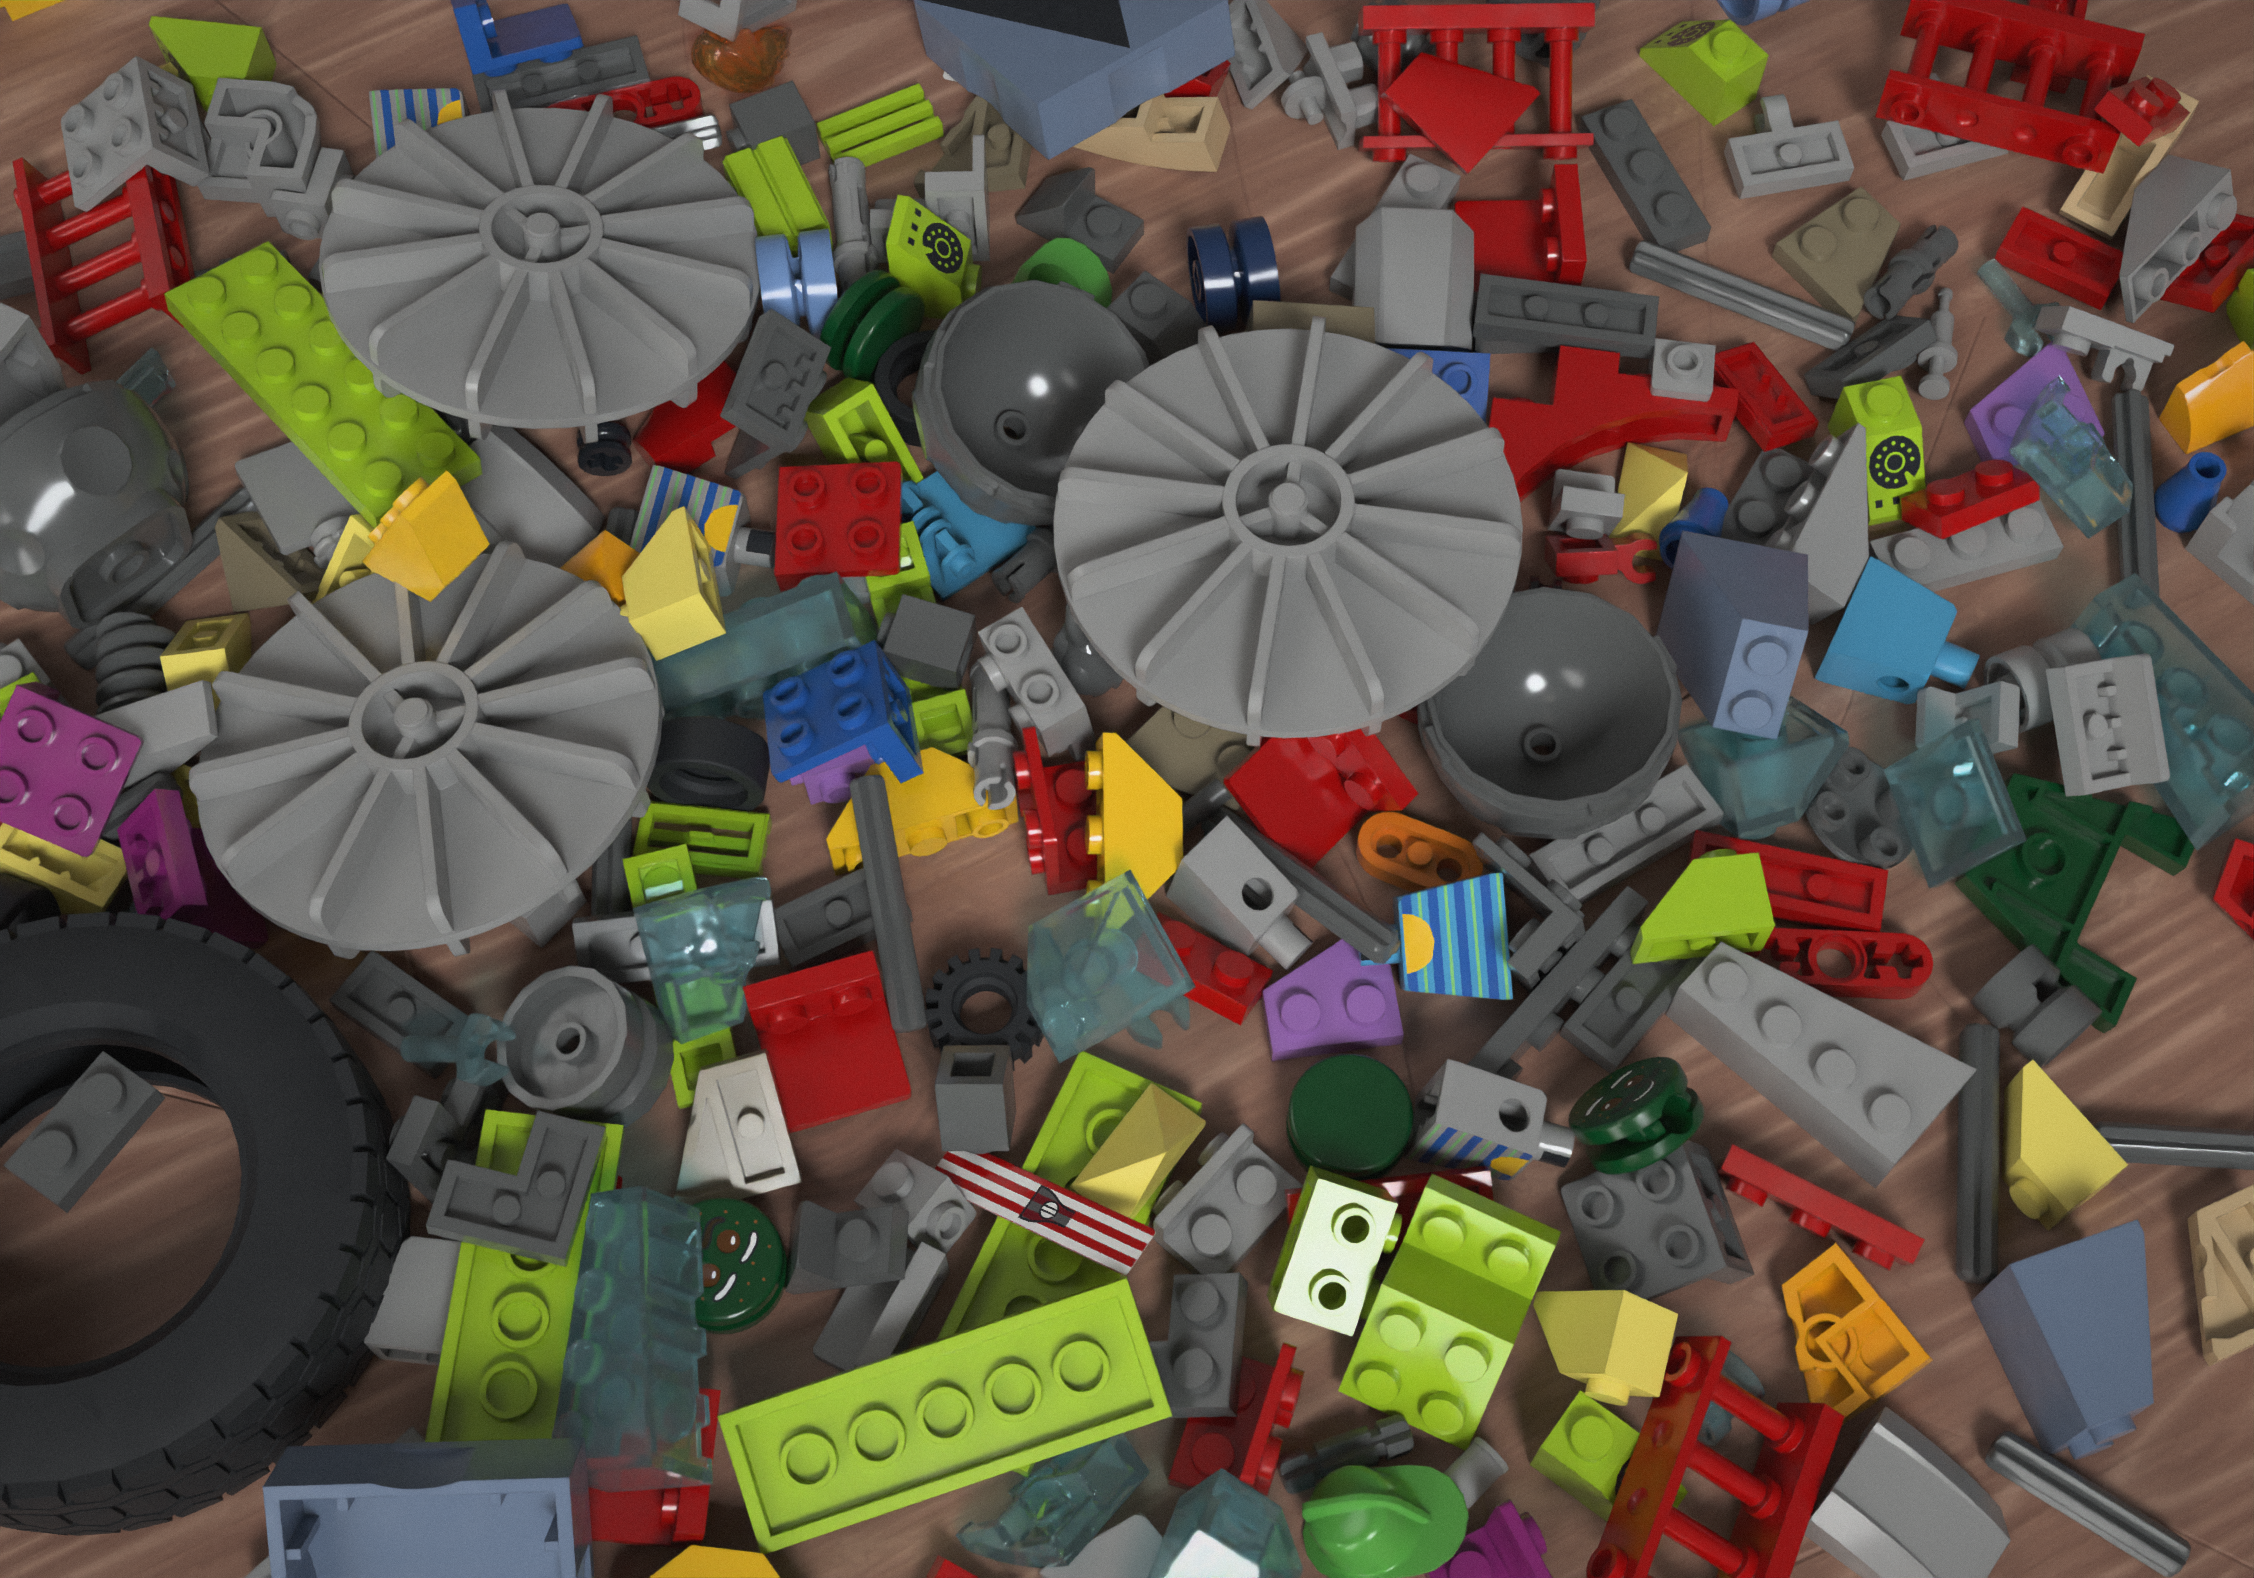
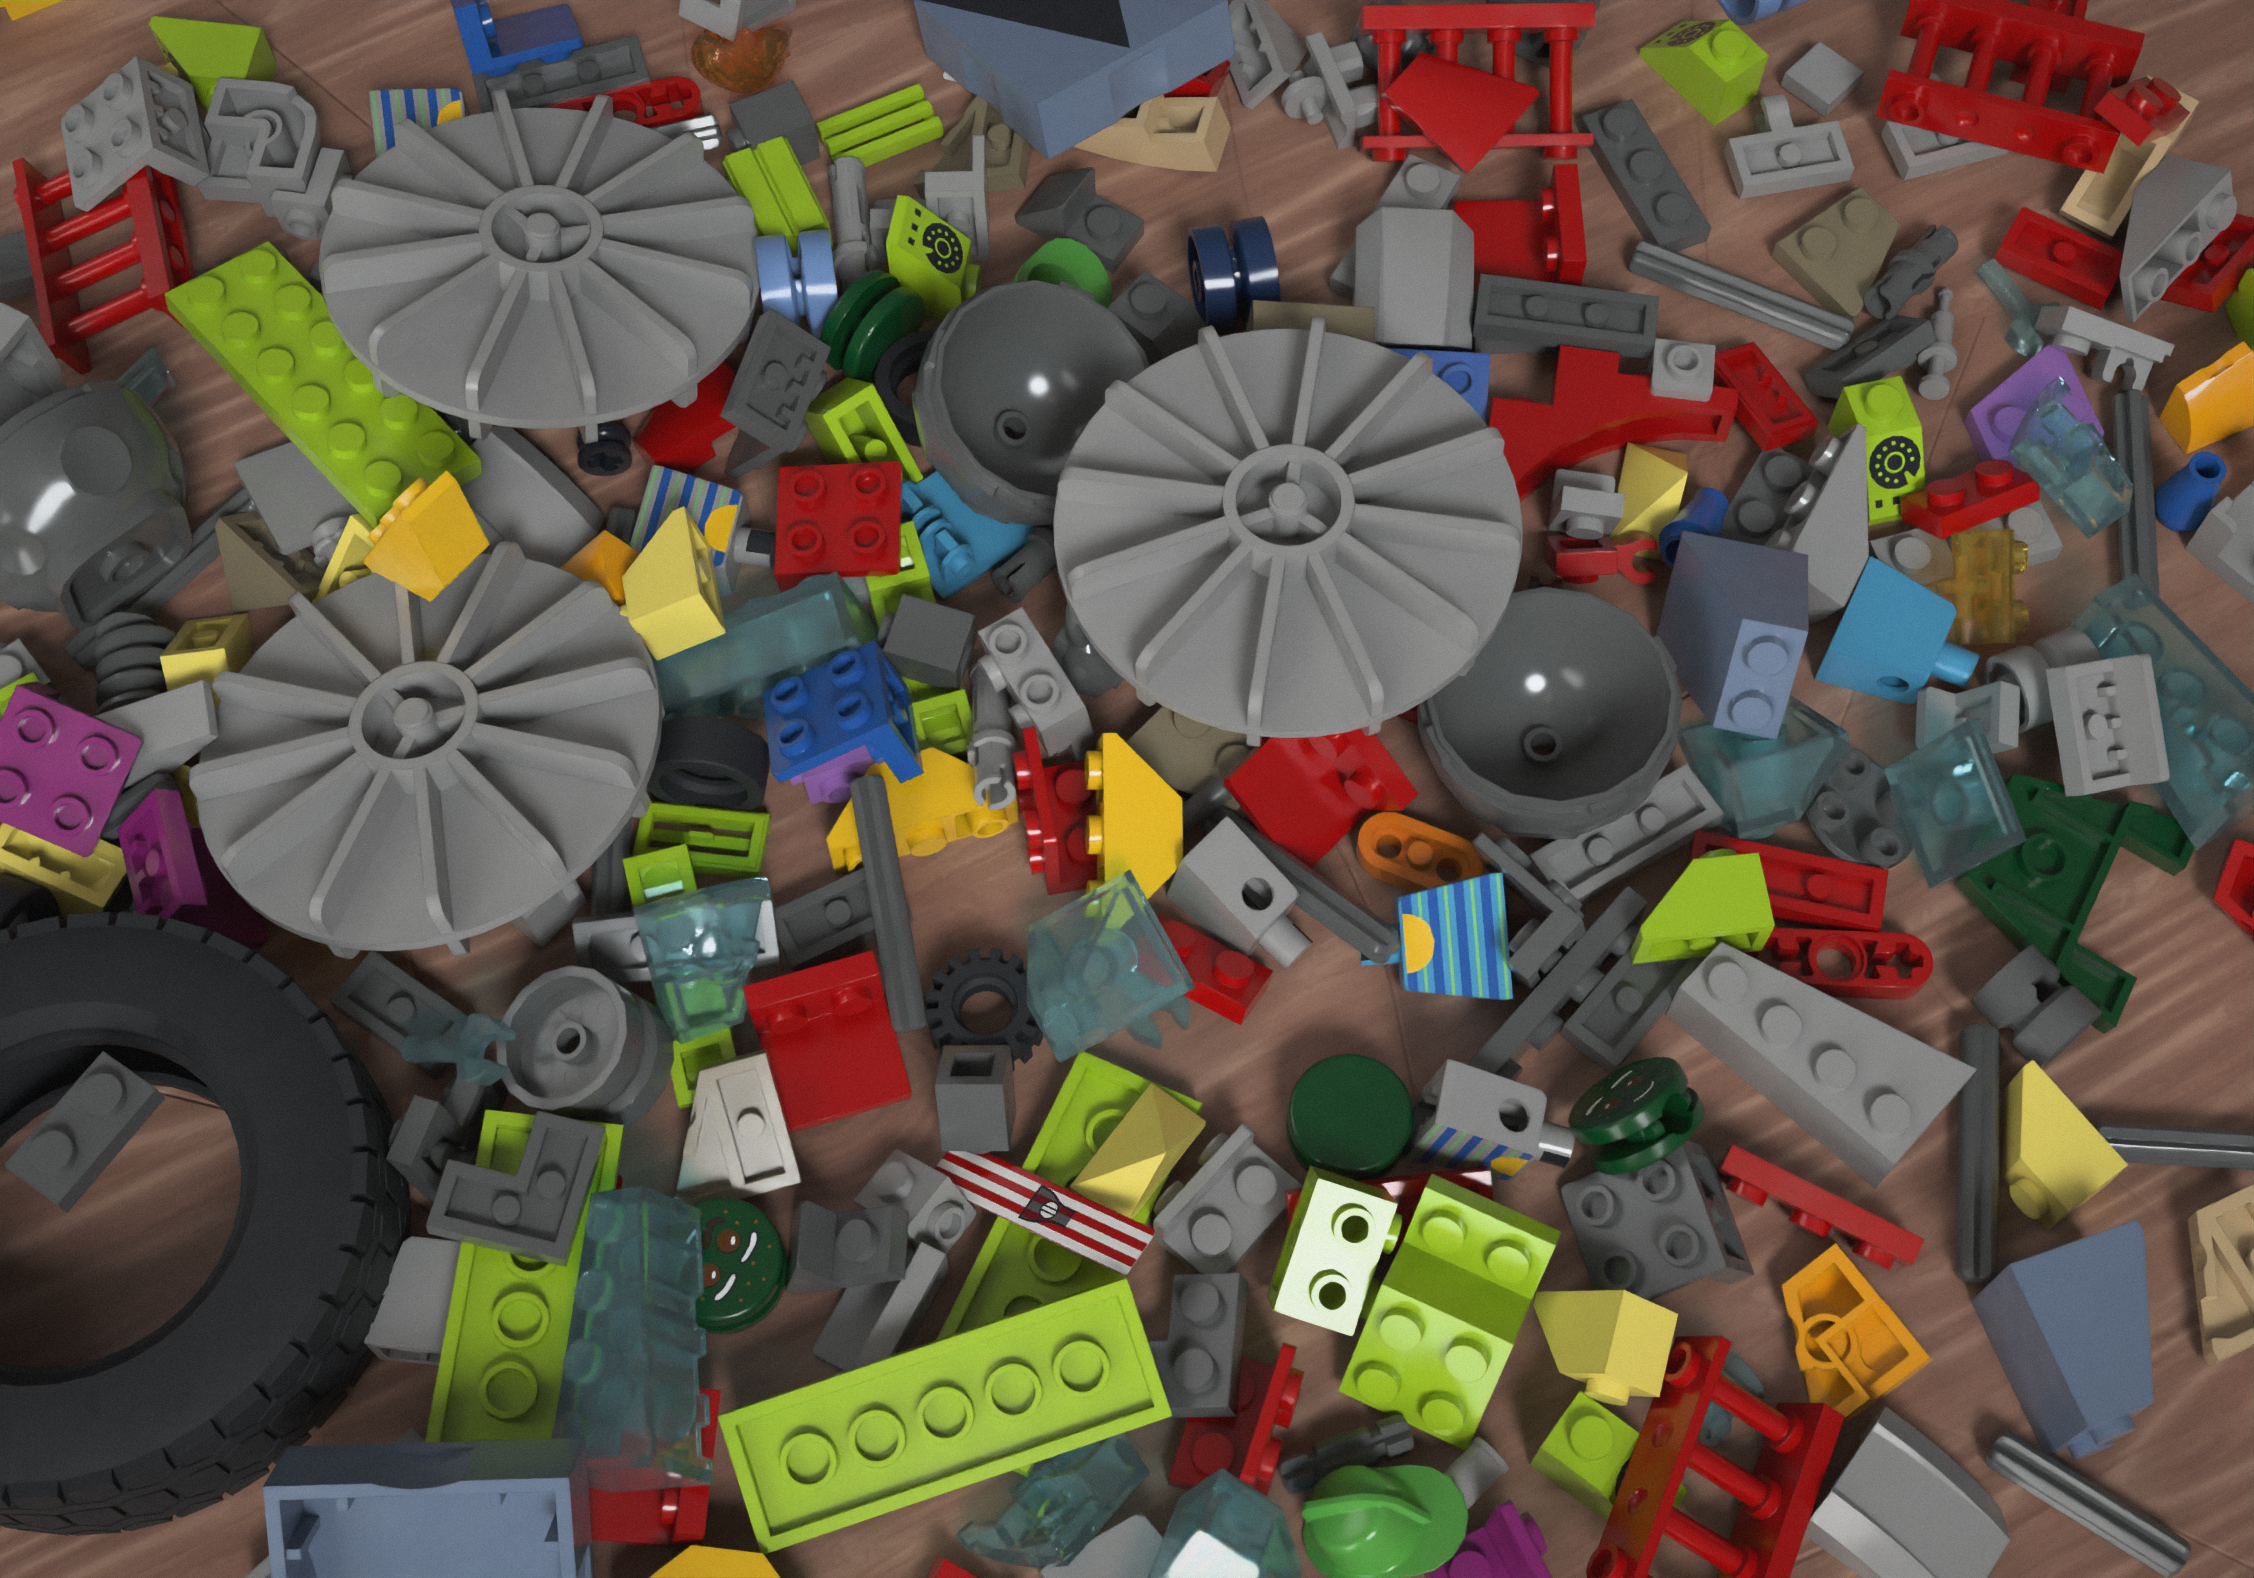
(1332, 1006): medium lavender wing -> none
(1822, 79): none -> light grey tile
(1985, 587): none -> clear yellow hips

